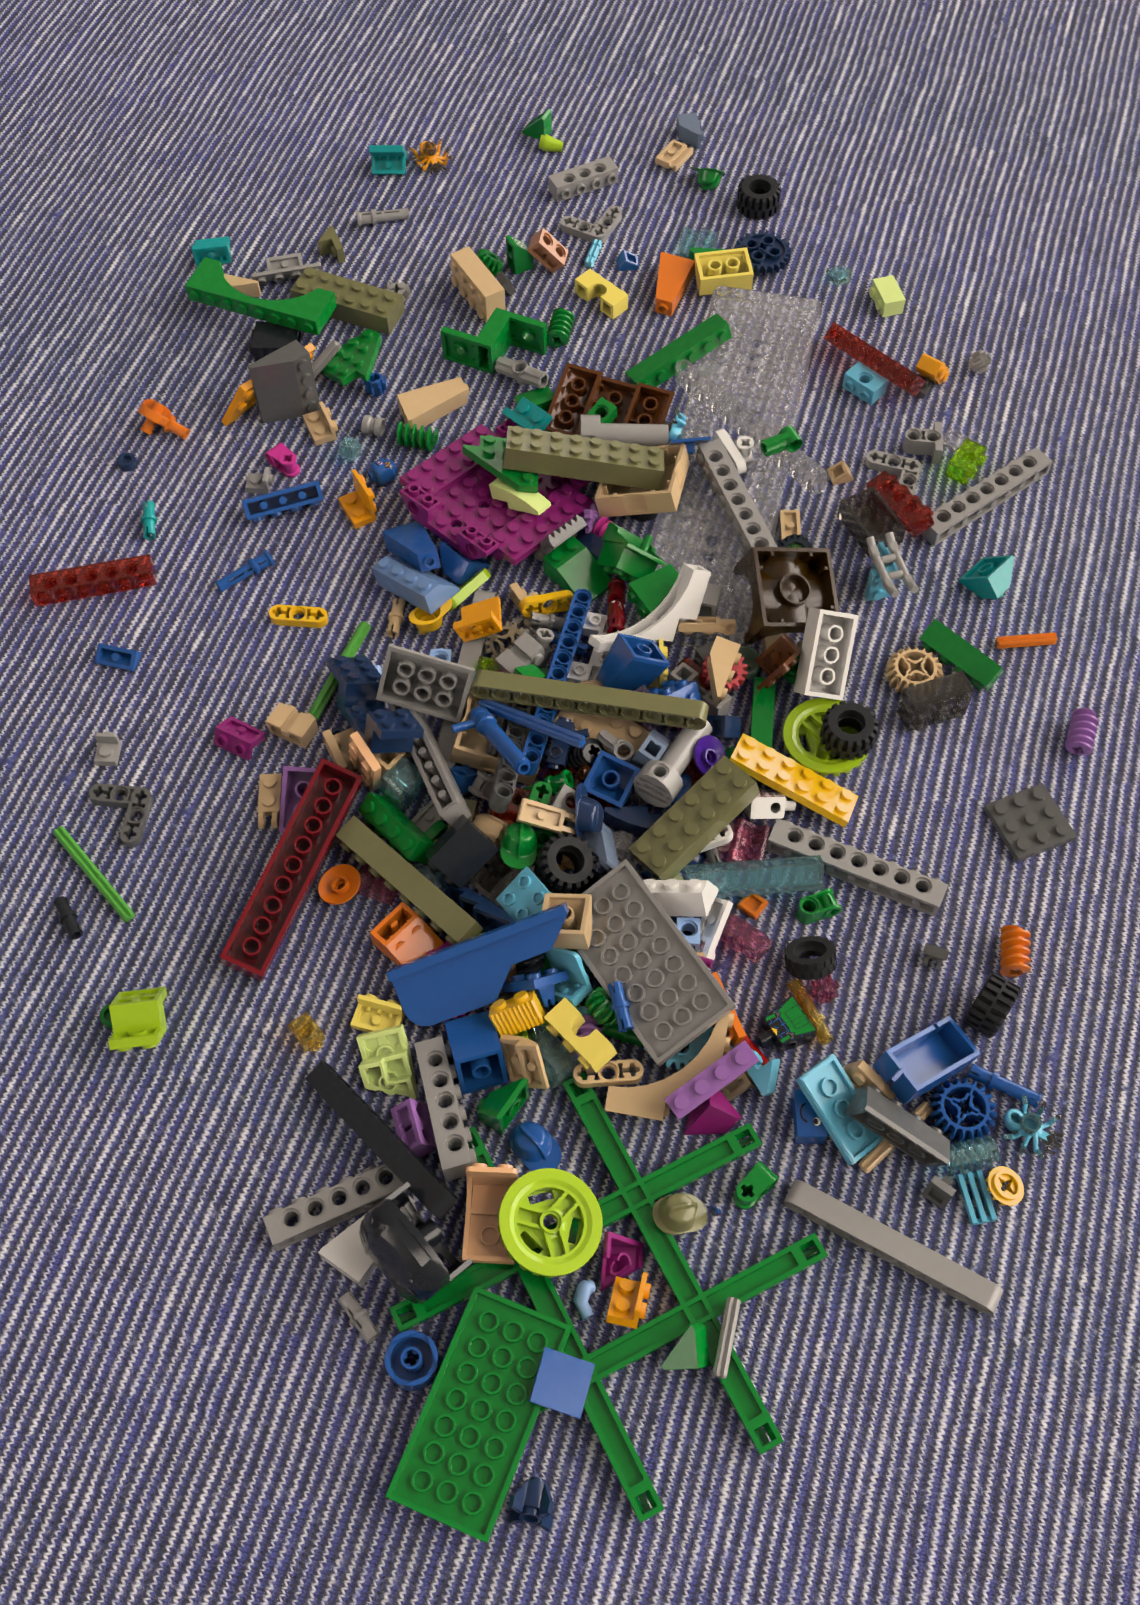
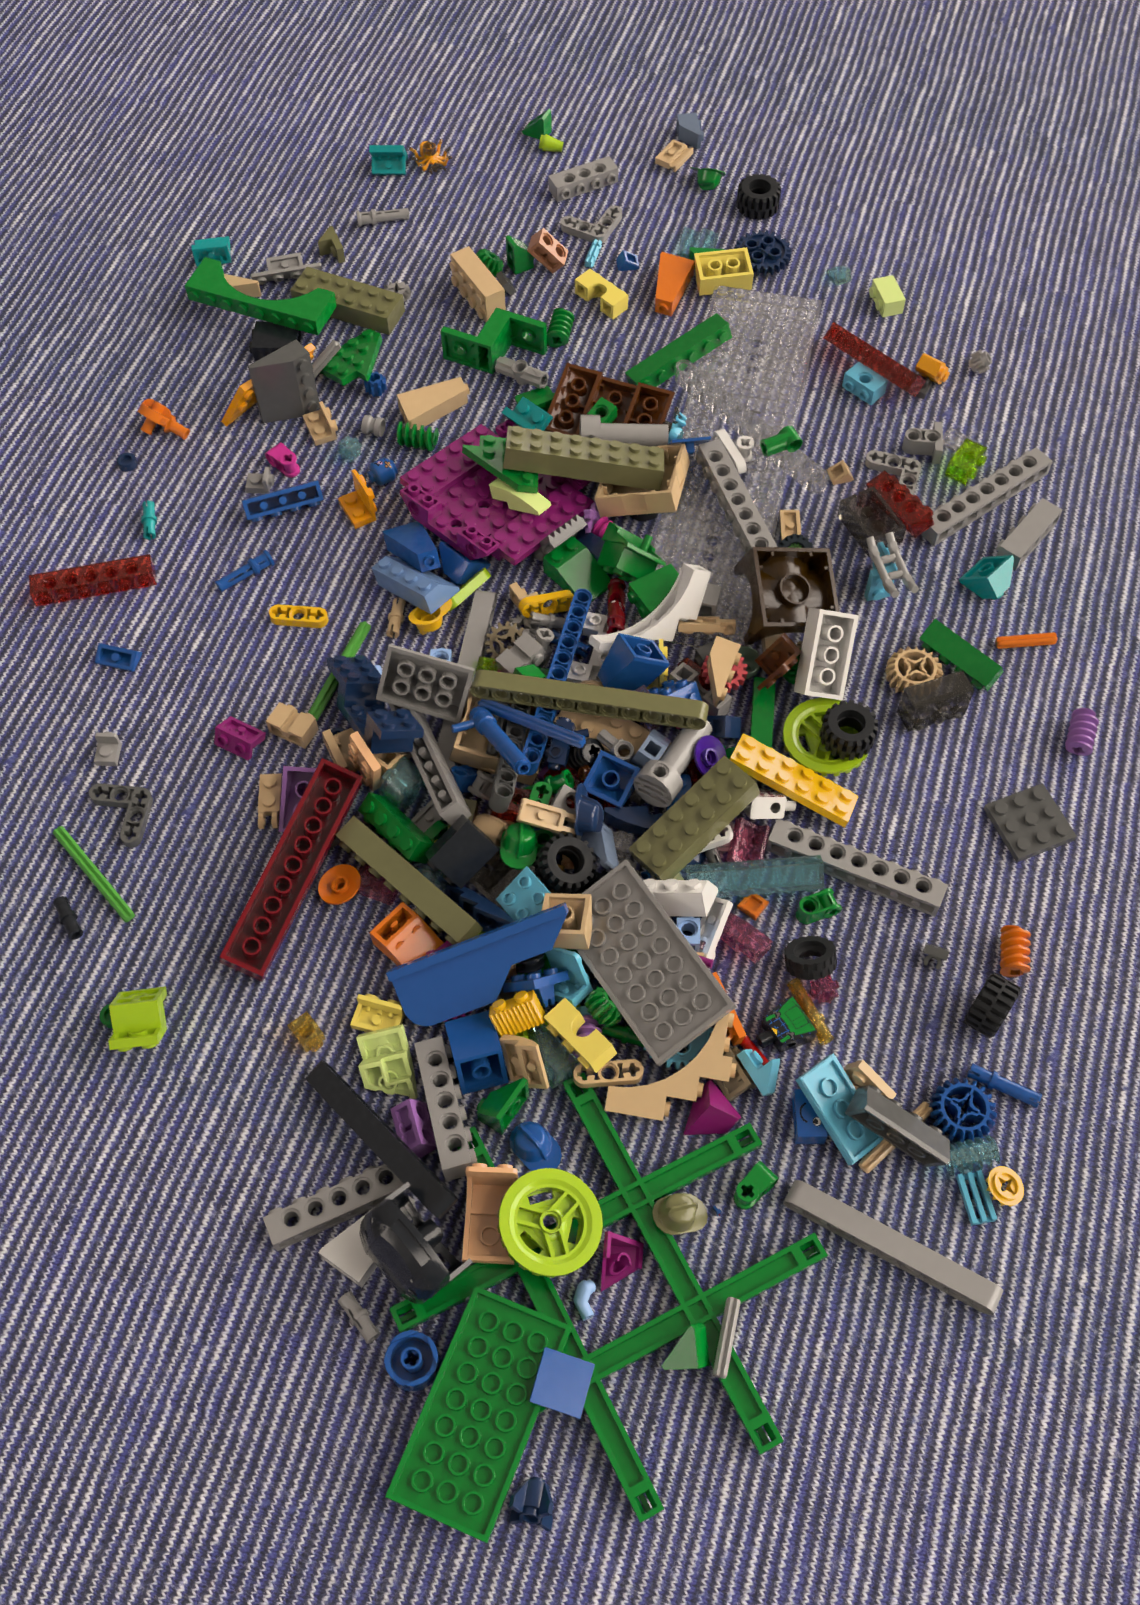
(479, 620): light orange bracket -> none
(620, 1006): blue pin -> none
(627, 1301): light orange bracket -> none
(711, 1080): medium lavender brick -> none
(926, 1059): blue piece -> none
(939, 1191): dark grey tile -> none
(1029, 532): none -> light grey brick
(1030, 1126): animal -> none

